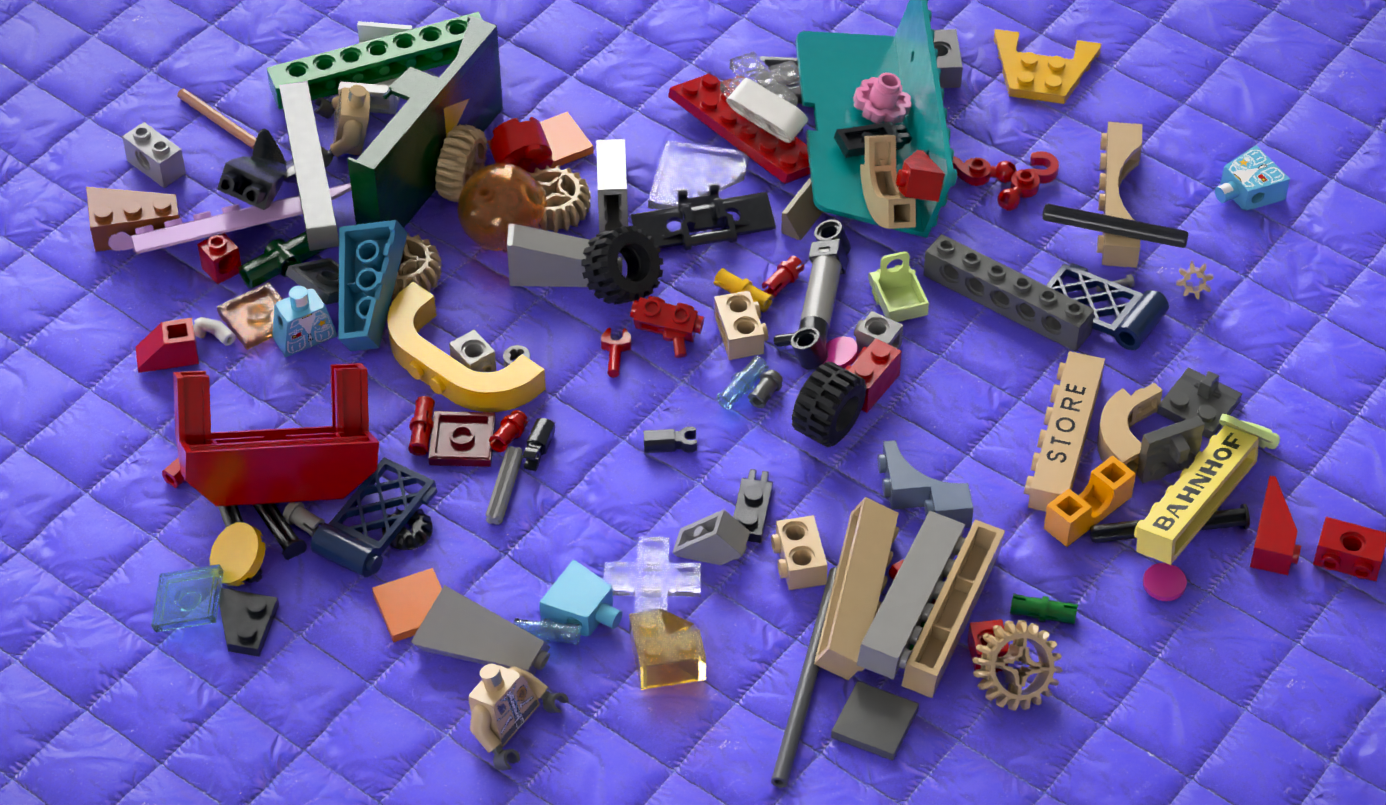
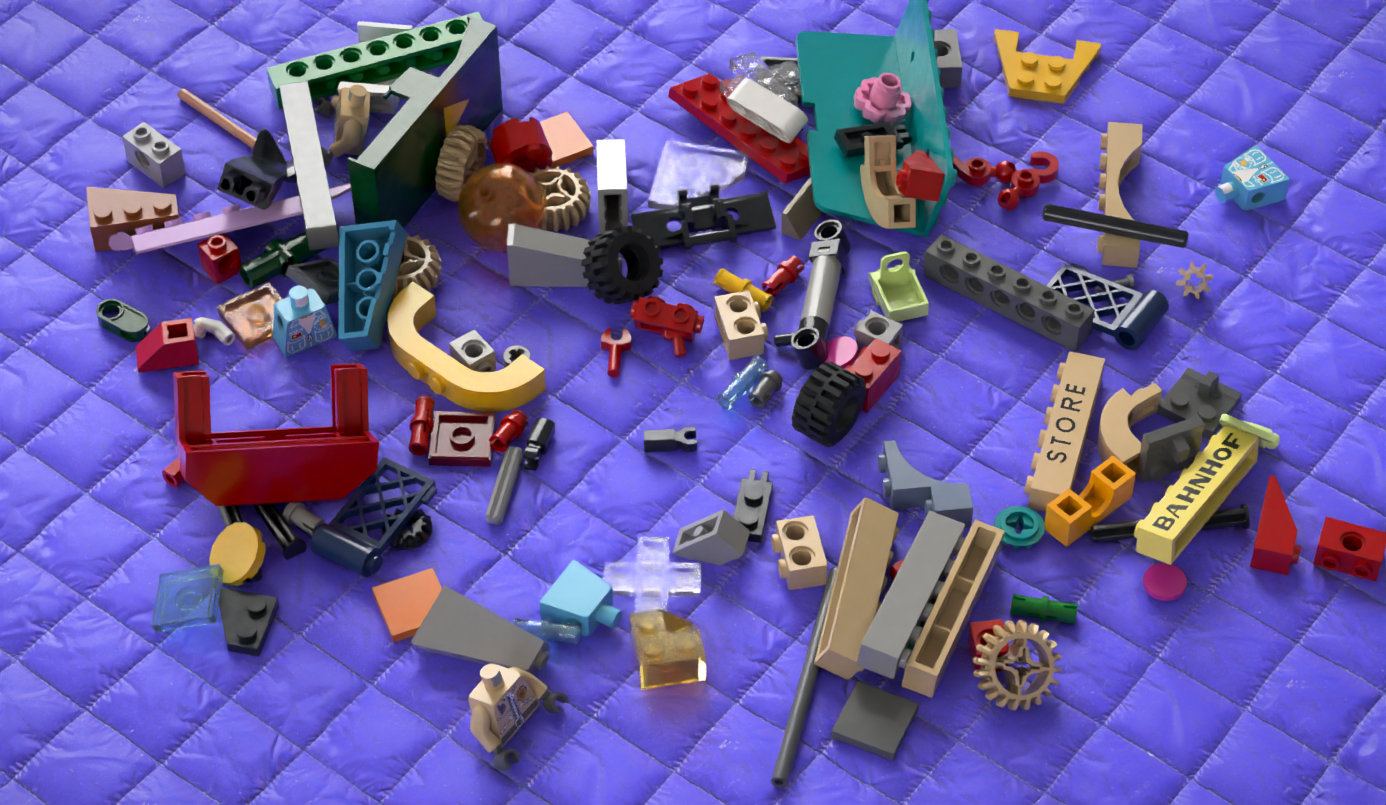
(128, 324): none -> piece
(1032, 526): none -> teal gear

